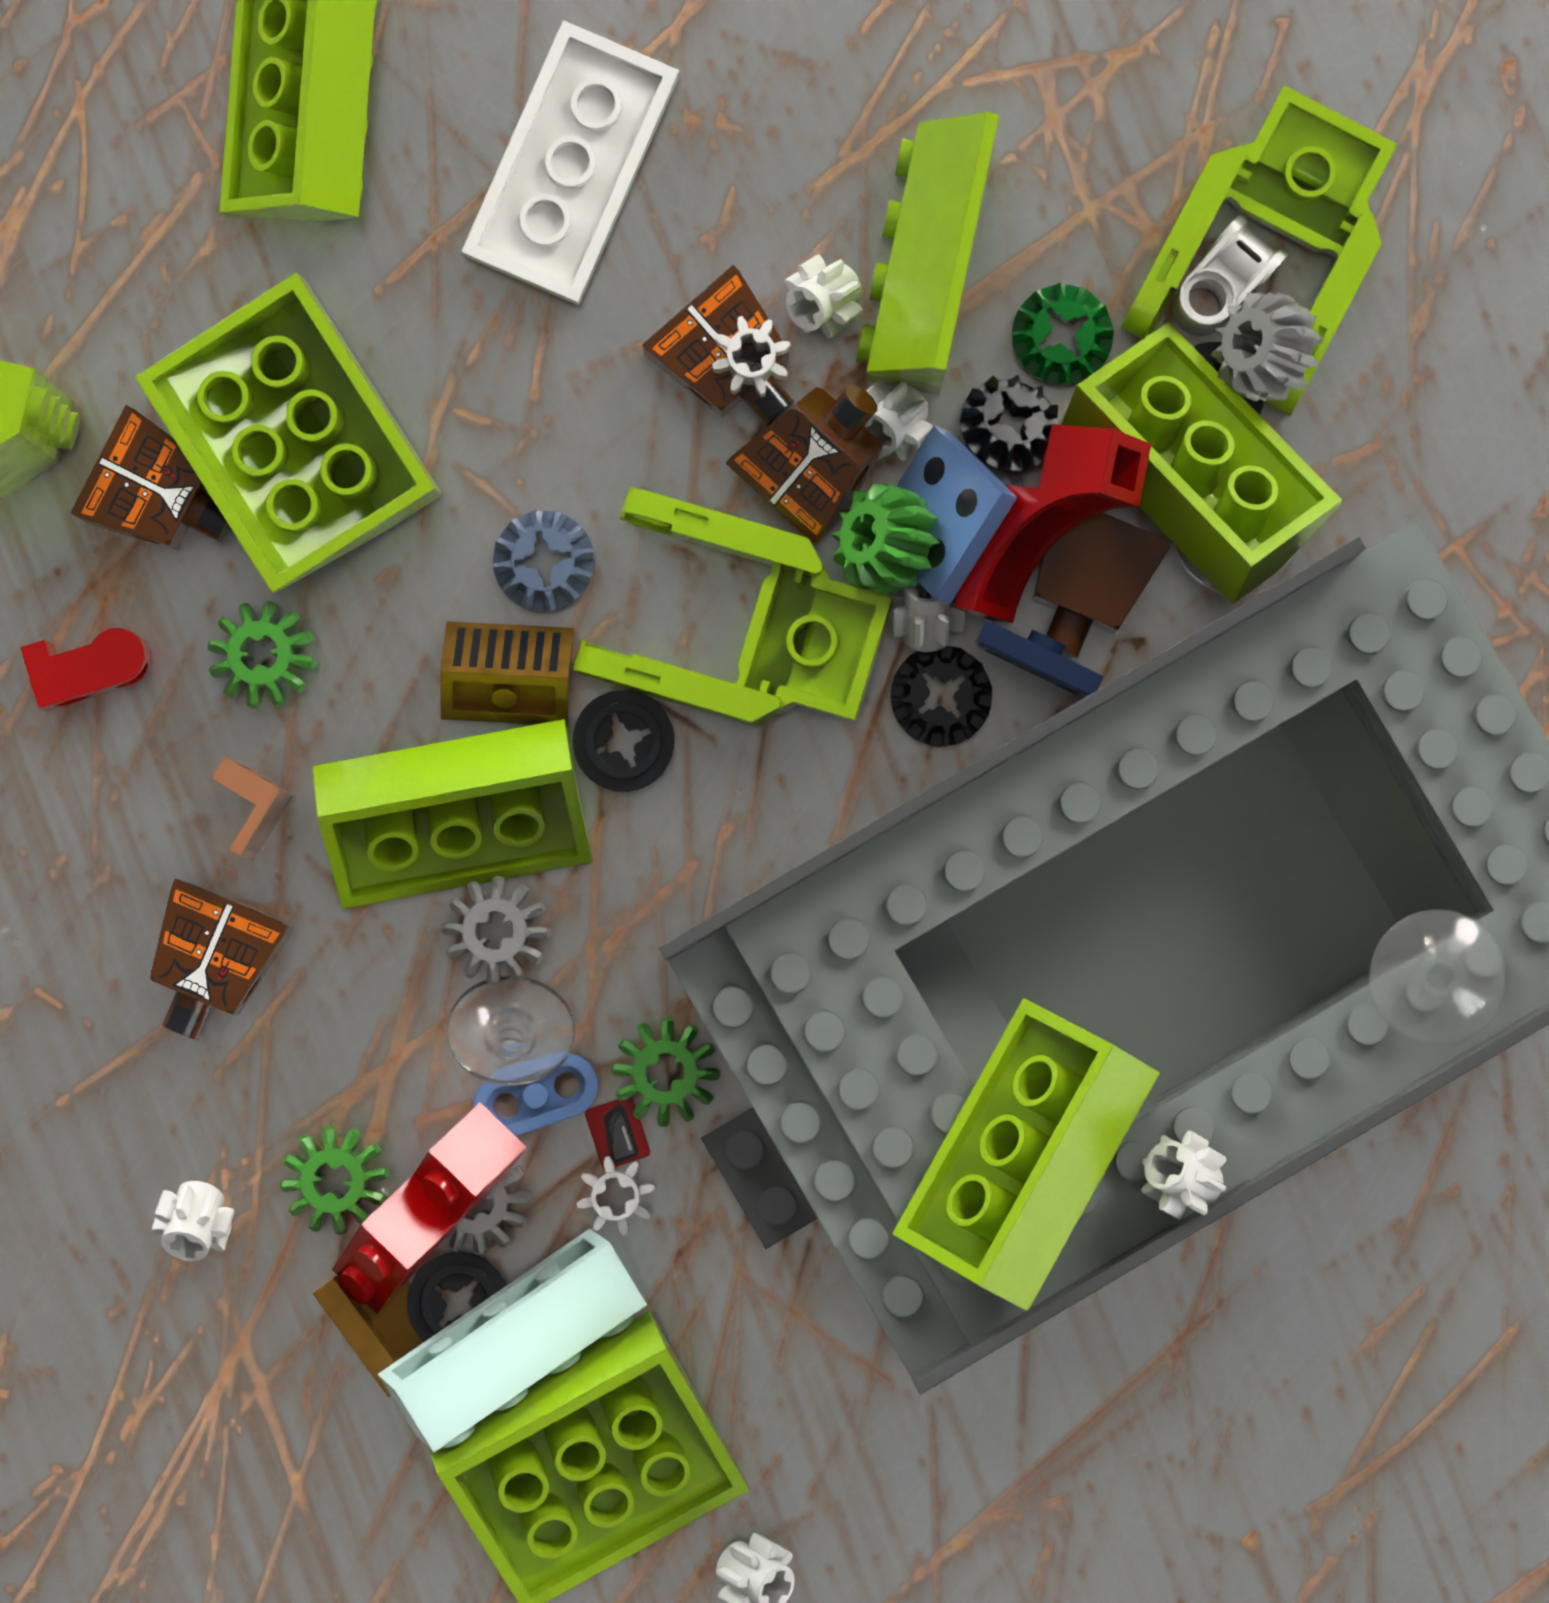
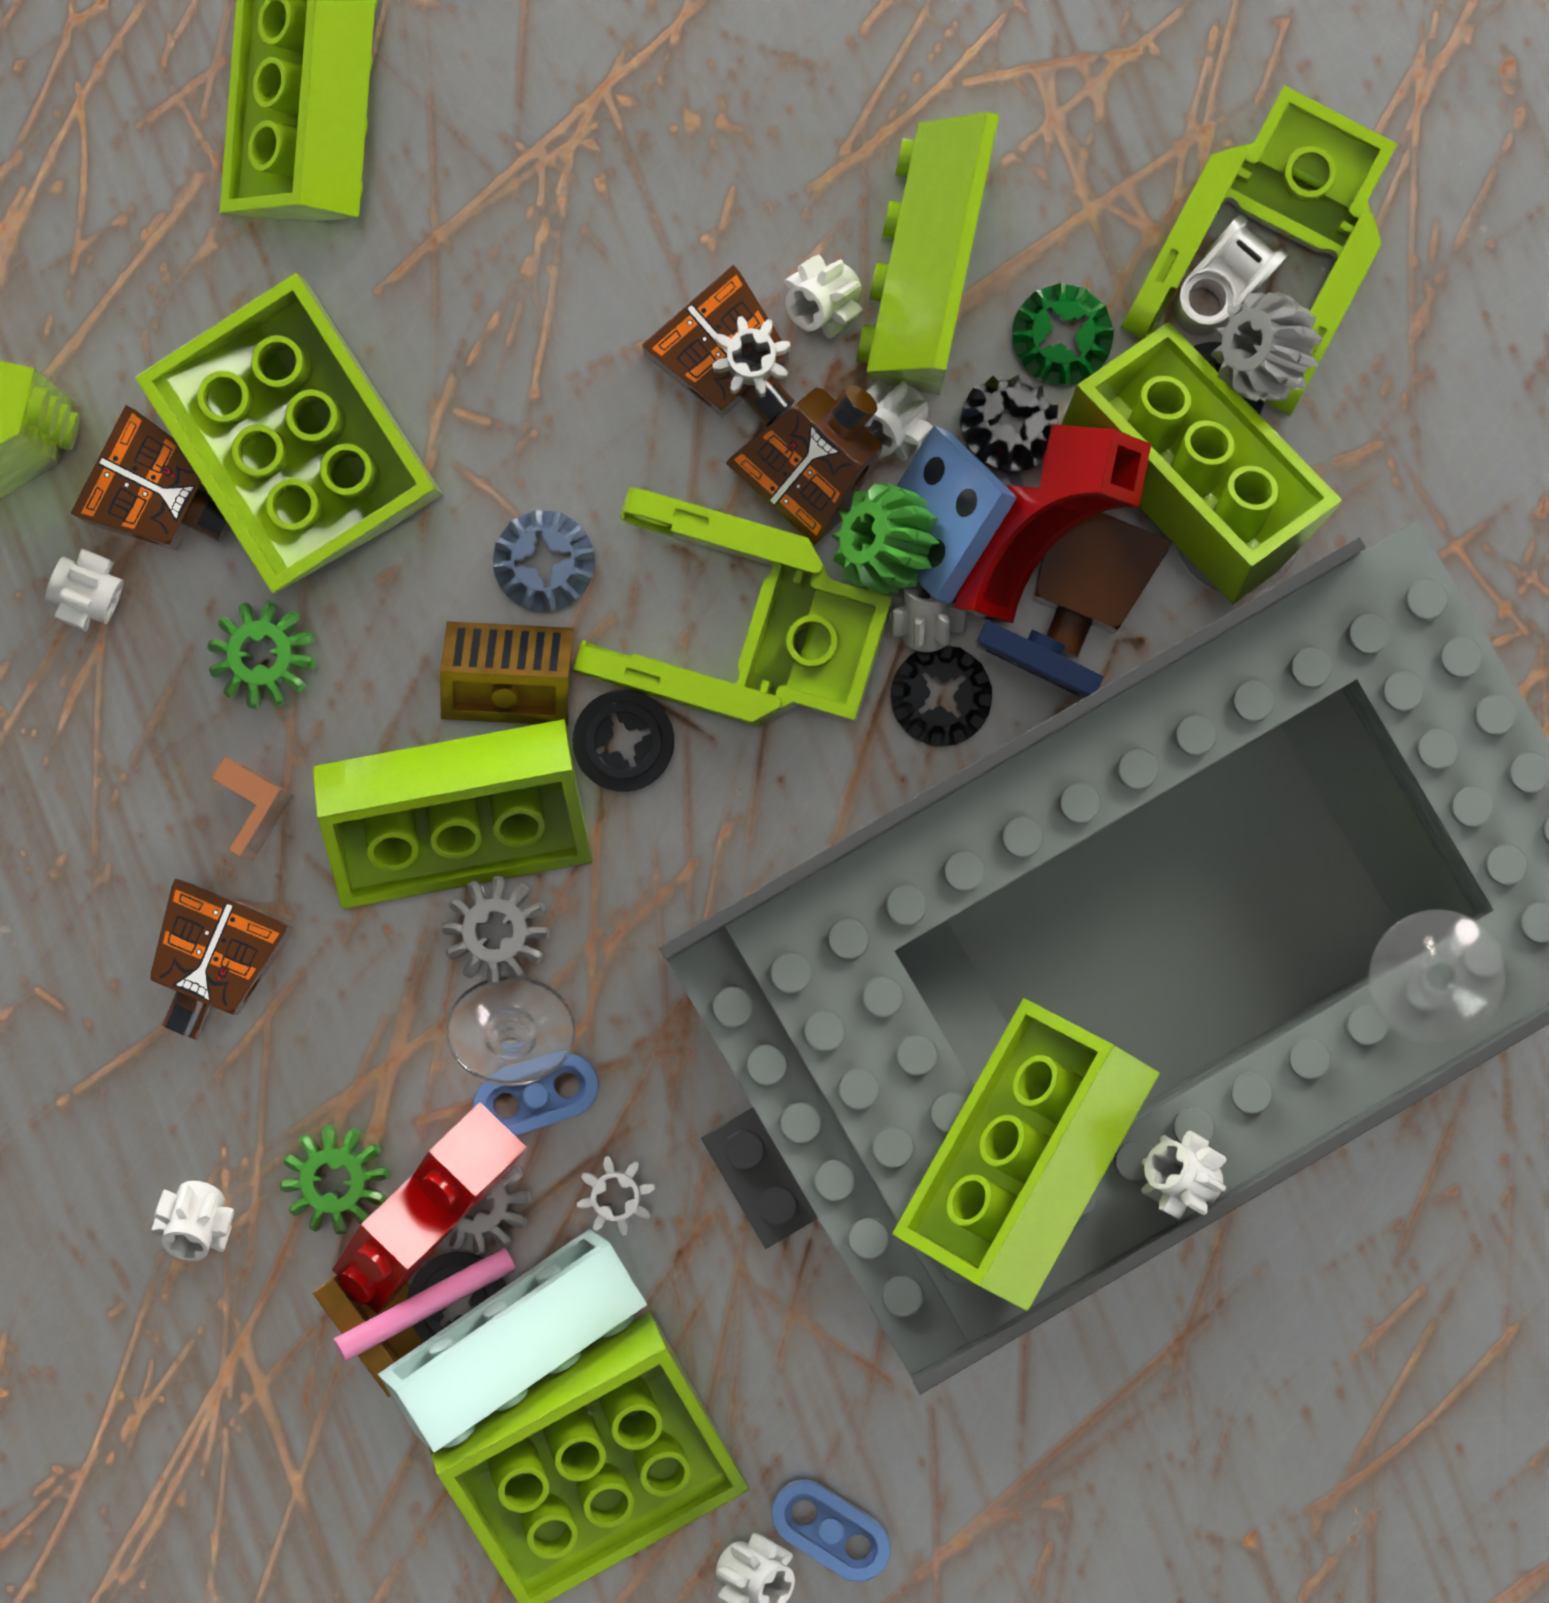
(84, 590): none -> white gear
(107, 665): red leg -> none
(424, 1304): none -> bright pink bar
(570, 162): white plate -> none
(617, 1132): sticker -> none
(651, 1056): bright green gear -> none
(830, 1529): none -> medium blue plate

